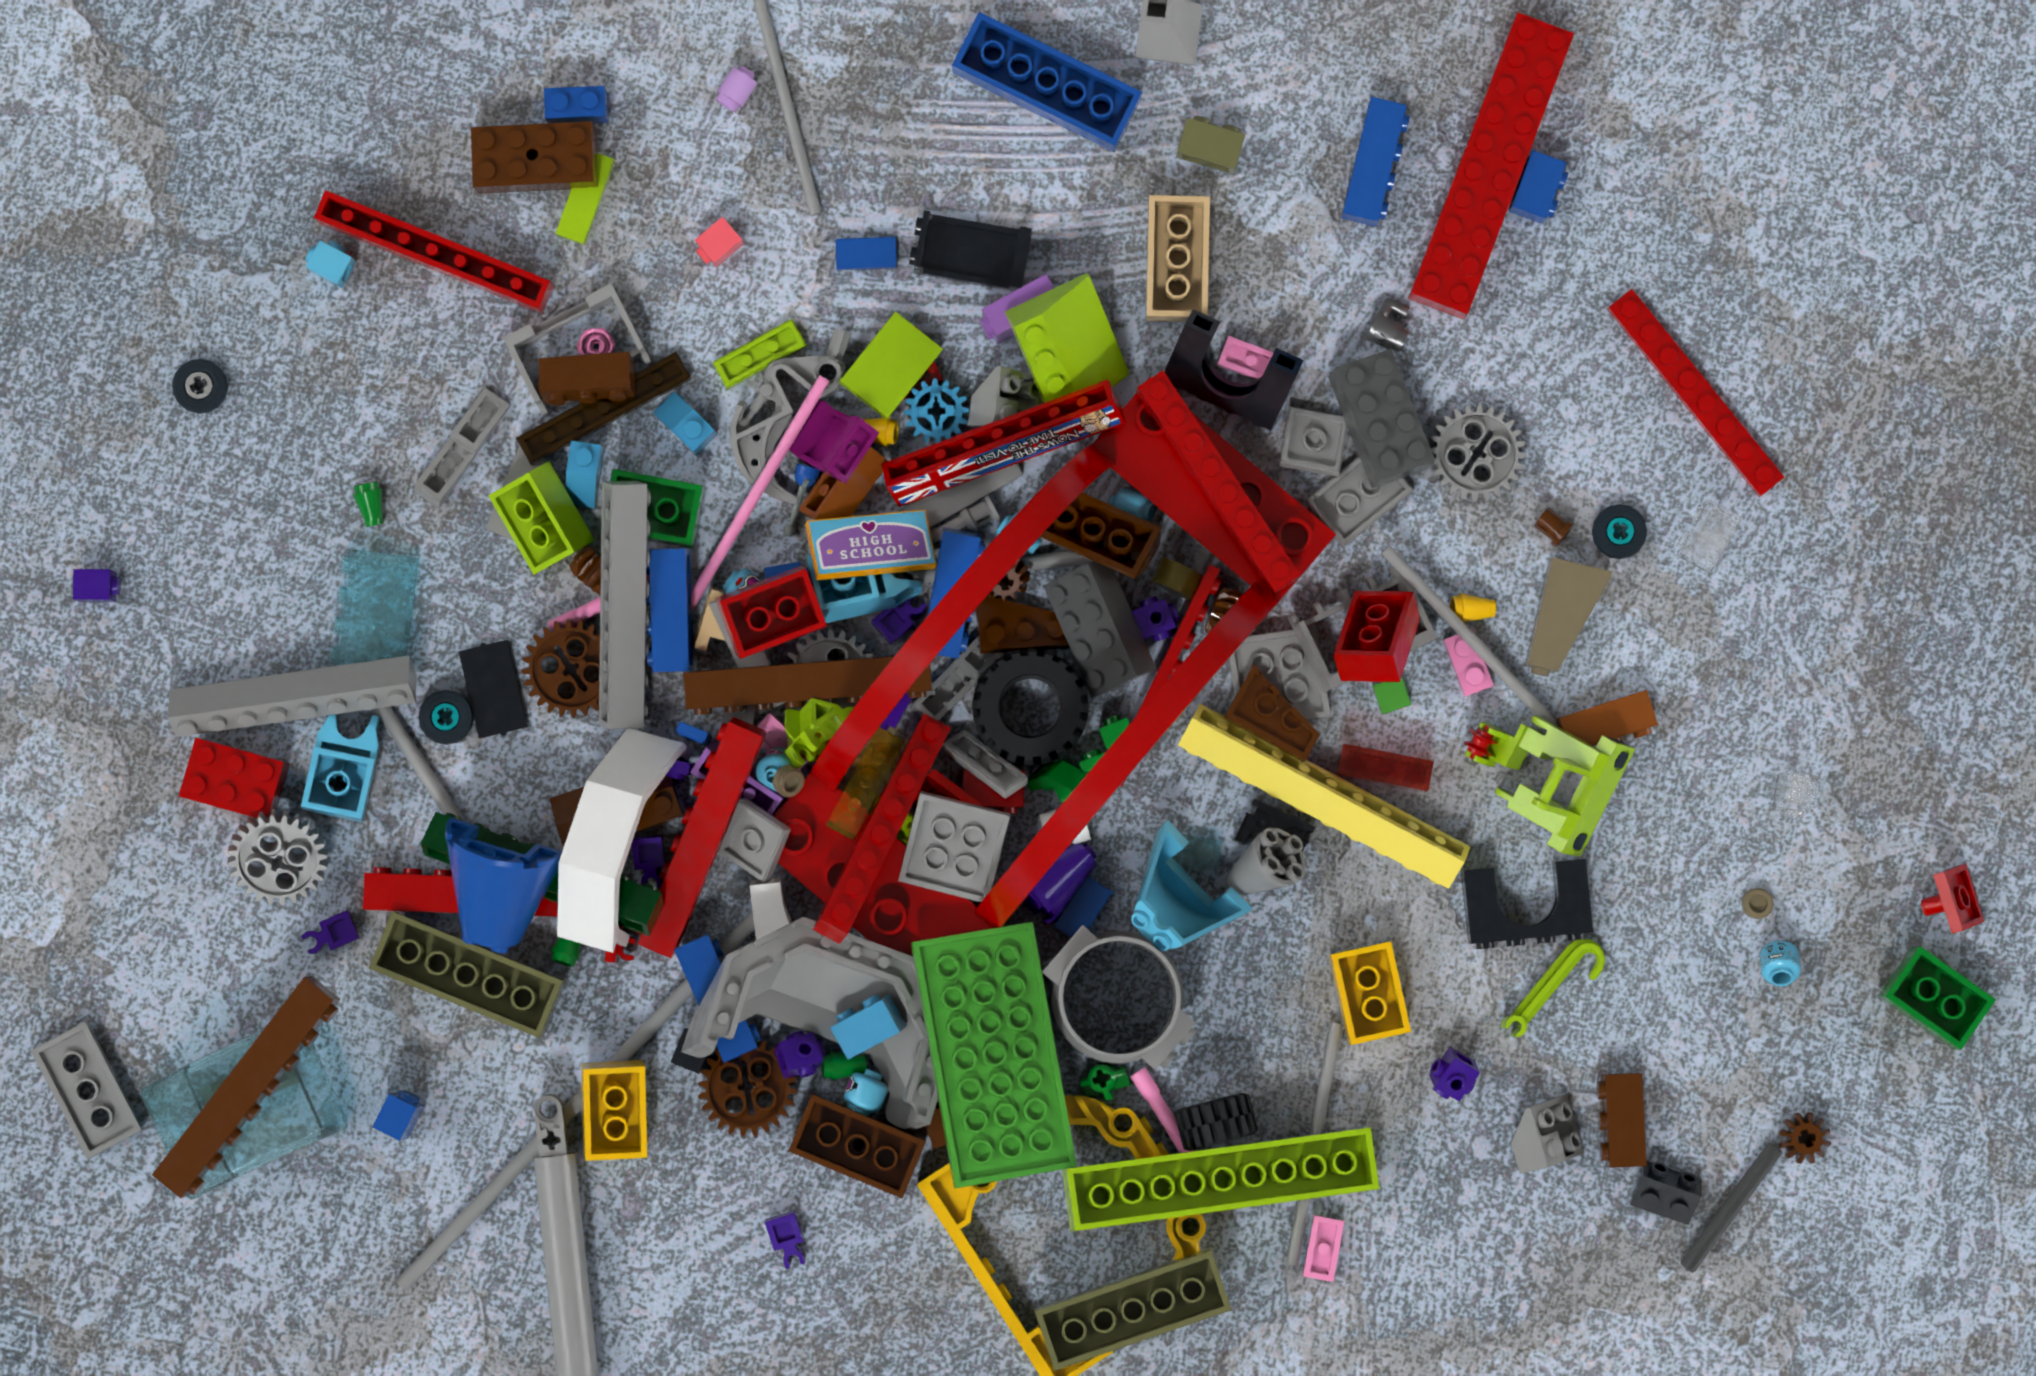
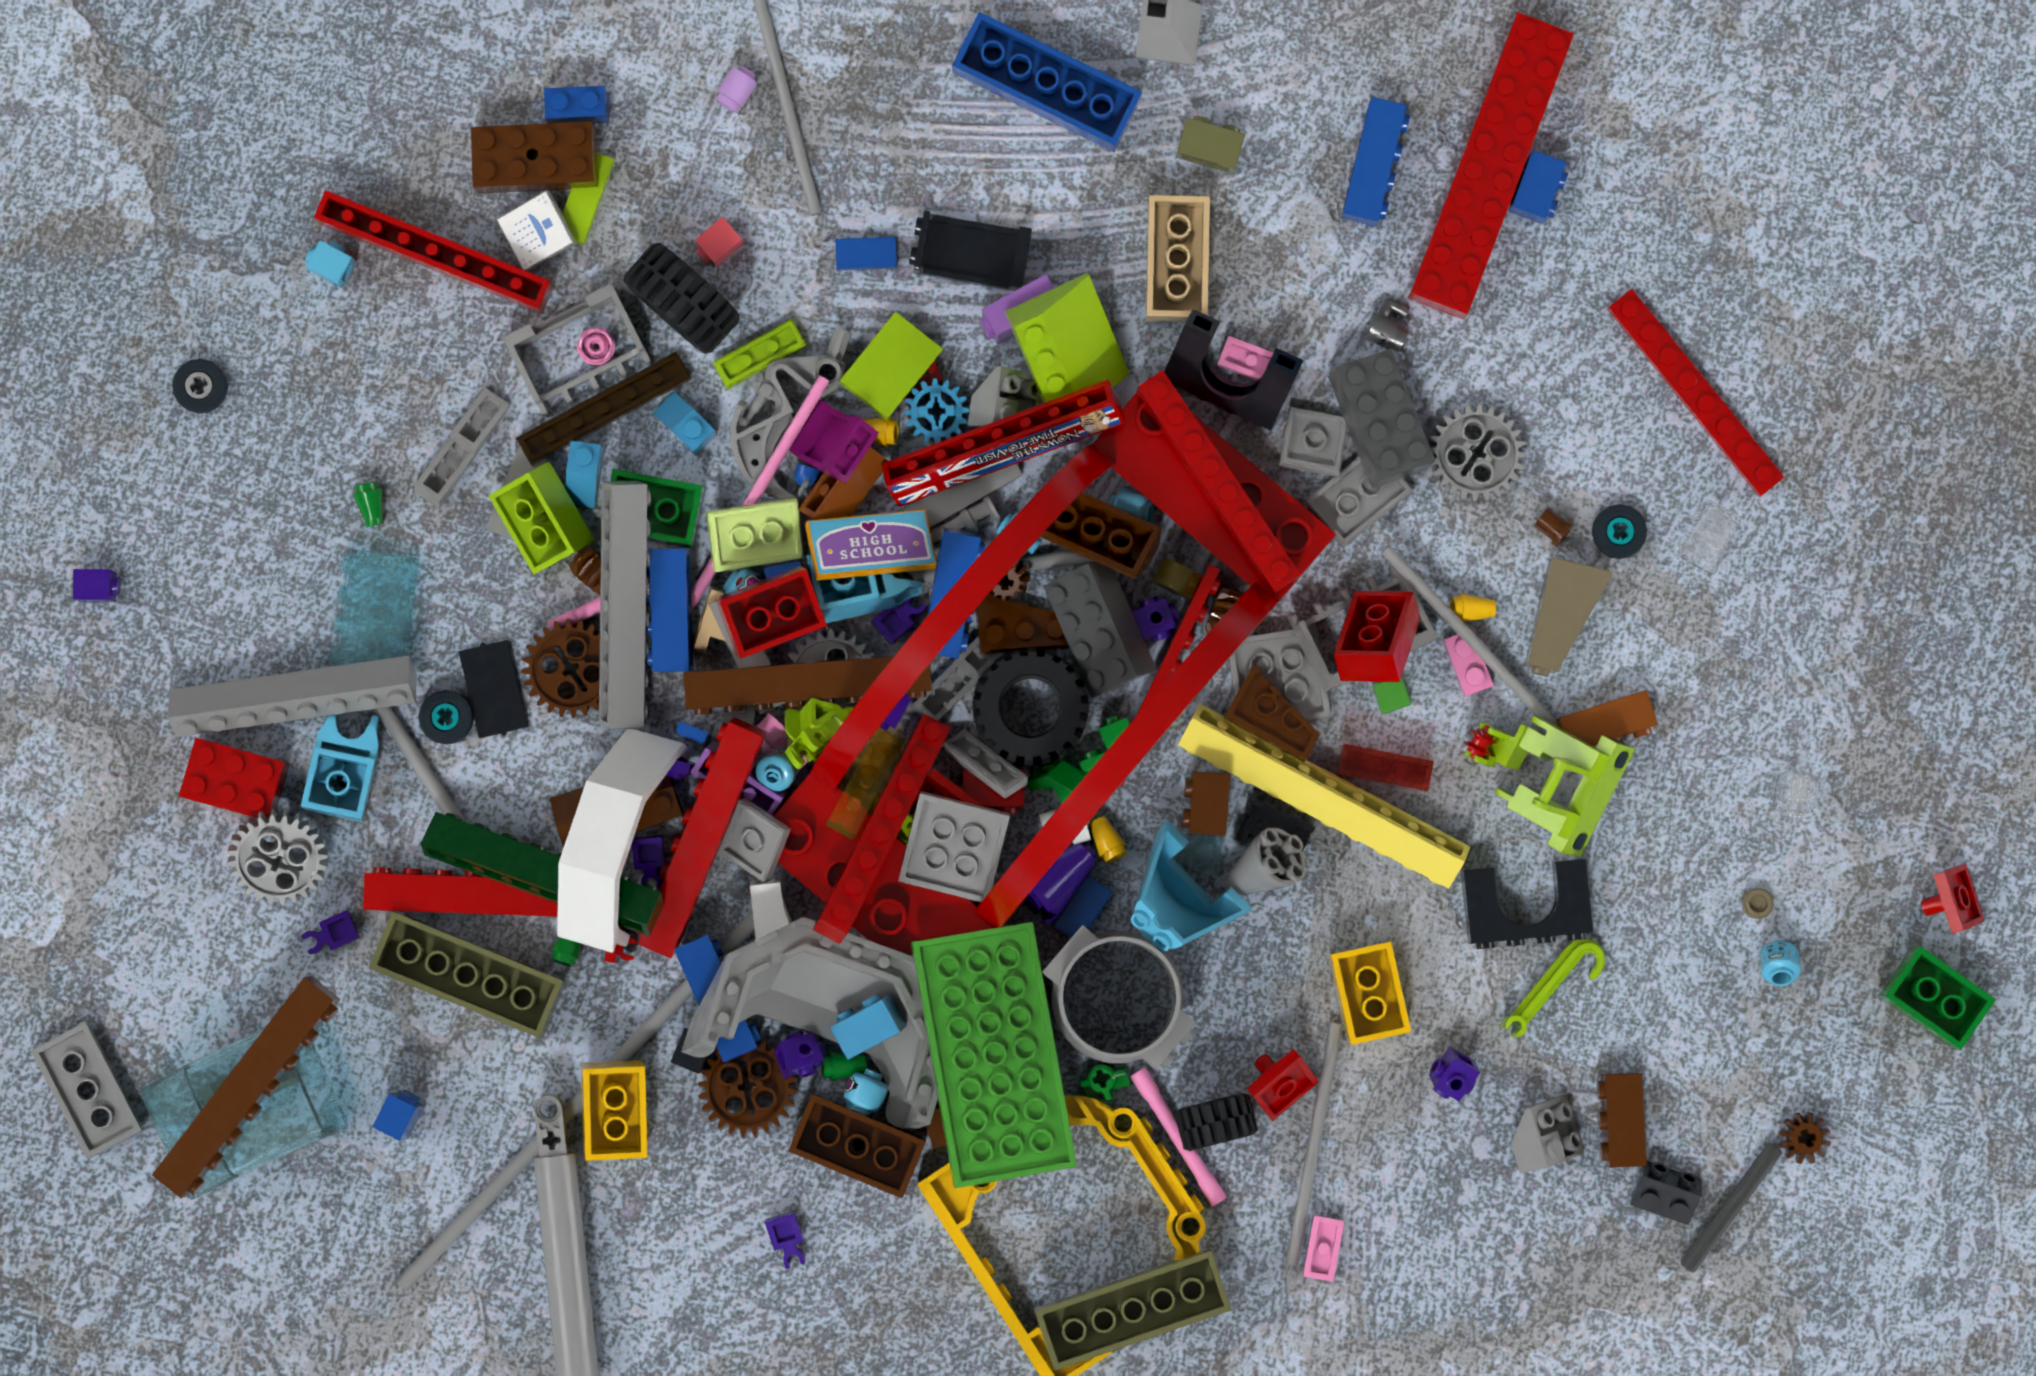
(496, 886): blue cone -> none
(536, 231): none -> white tile
(586, 378): reddish brown brick -> none
(681, 298): none -> black tyre
(755, 534): none -> yellowish green tile
(788, 780): dark tan tile -> none
(1107, 840): none -> yellow cone
(1207, 804): none -> reddish brown brick
(1220, 1179): lime brick -> none
(1281, 1083): none -> red tile

